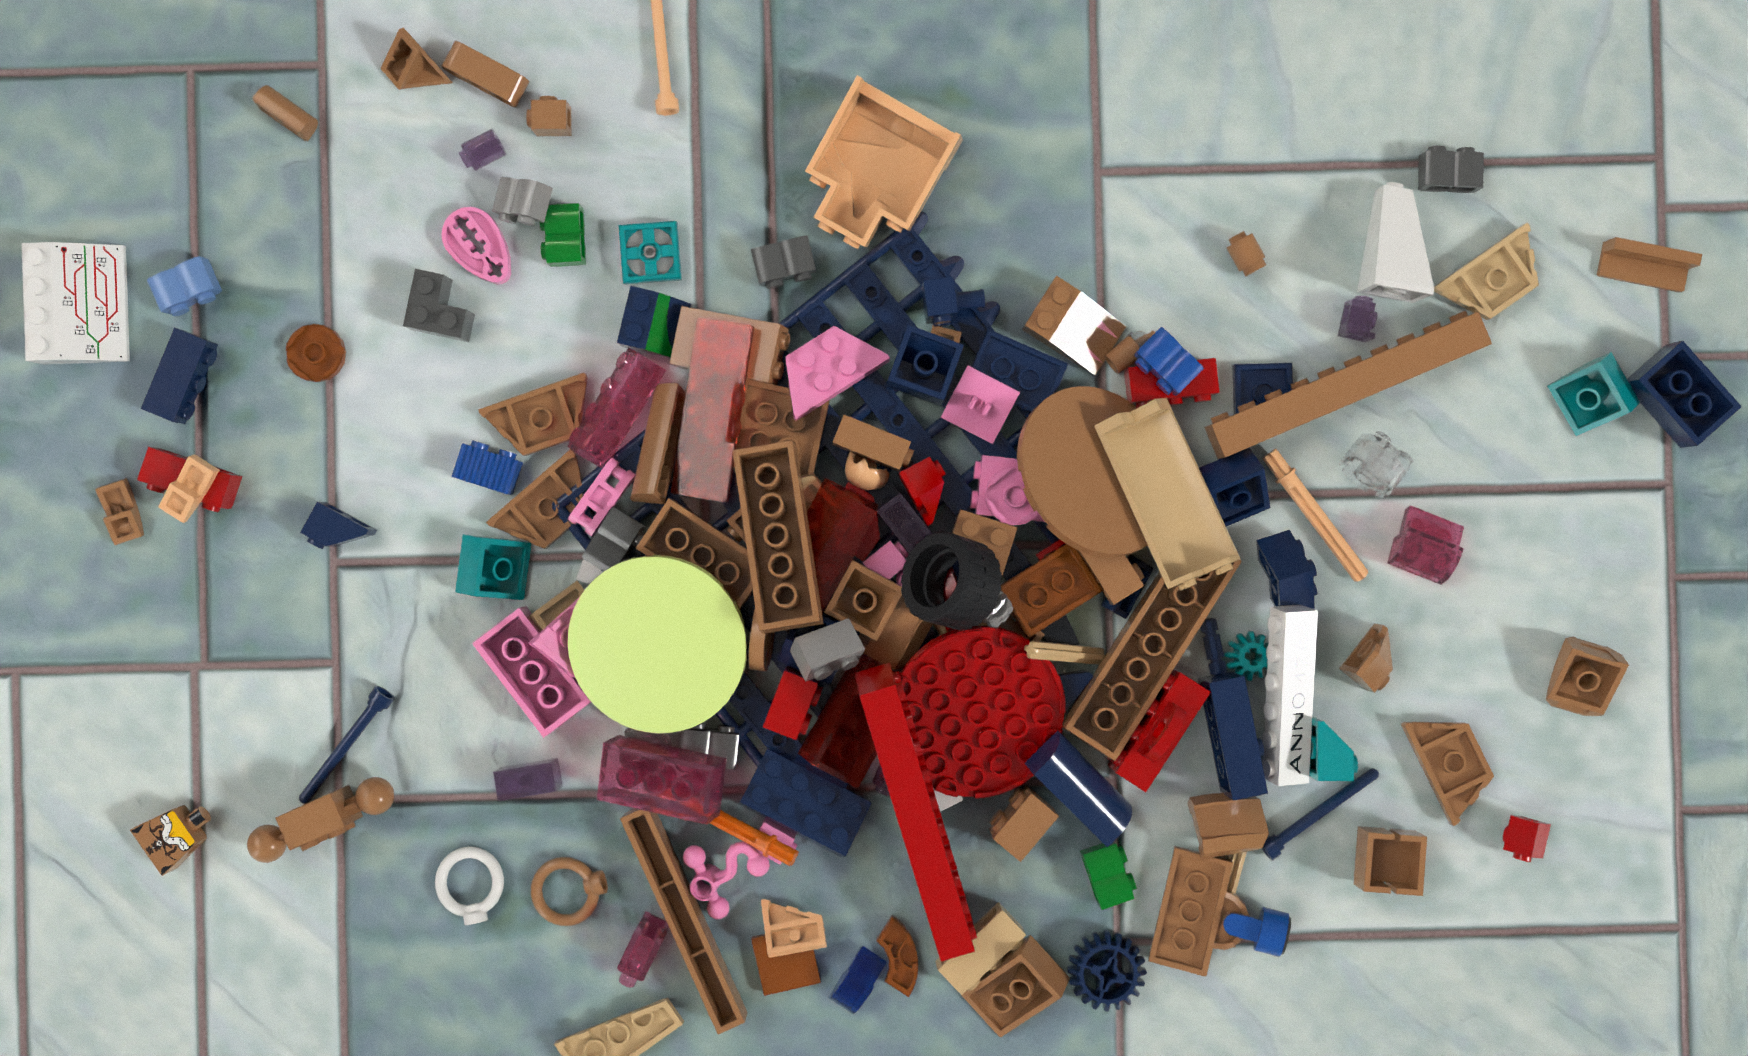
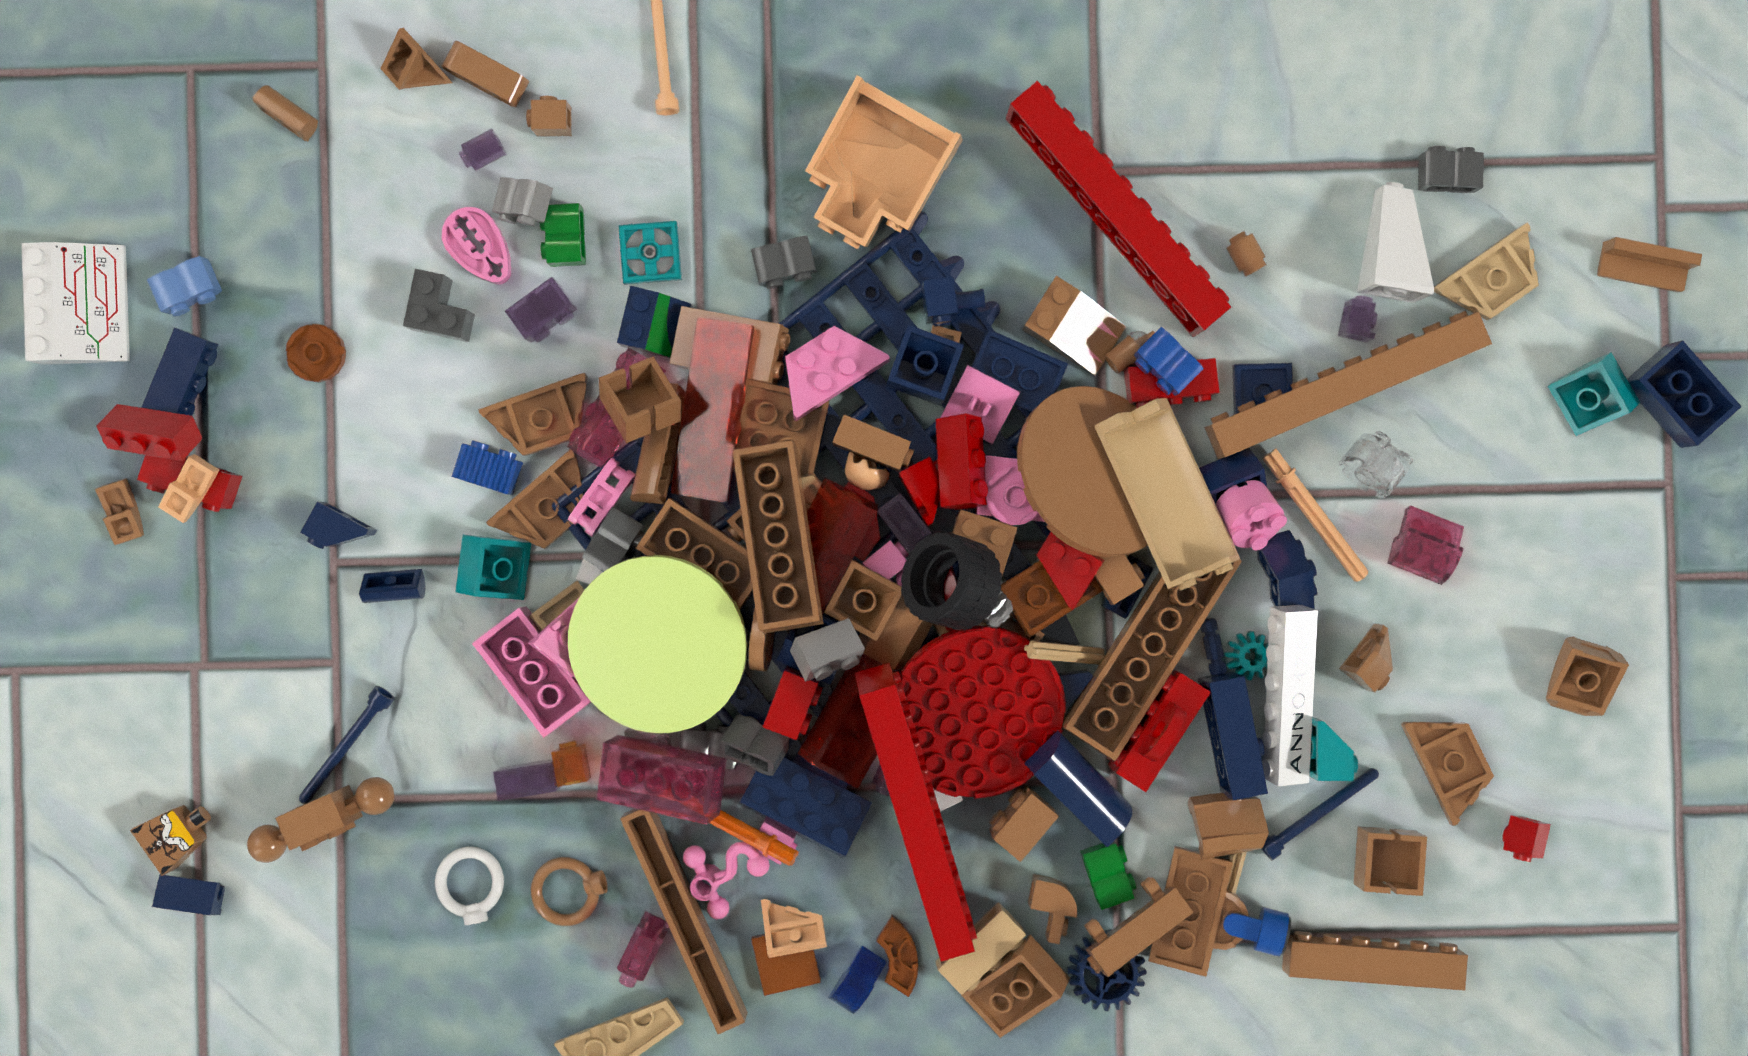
(149, 432): none -> red brick
(188, 895): none -> dark blue hinge
(392, 586): none -> dark blue brick
(541, 311): none -> clear purple brick
(571, 763): none -> clear orange brick
(645, 405): none -> medium nougat piece
(753, 745): none -> dark grey brick
(961, 461): none -> red brick
(1053, 897): none -> medium nougat brick
(1068, 568): none -> red wing
(1117, 209): none -> red brick
(1138, 930): none -> medium nougat brick
(1250, 514): none -> bright pink brick
(1375, 962): none -> medium nougat brick

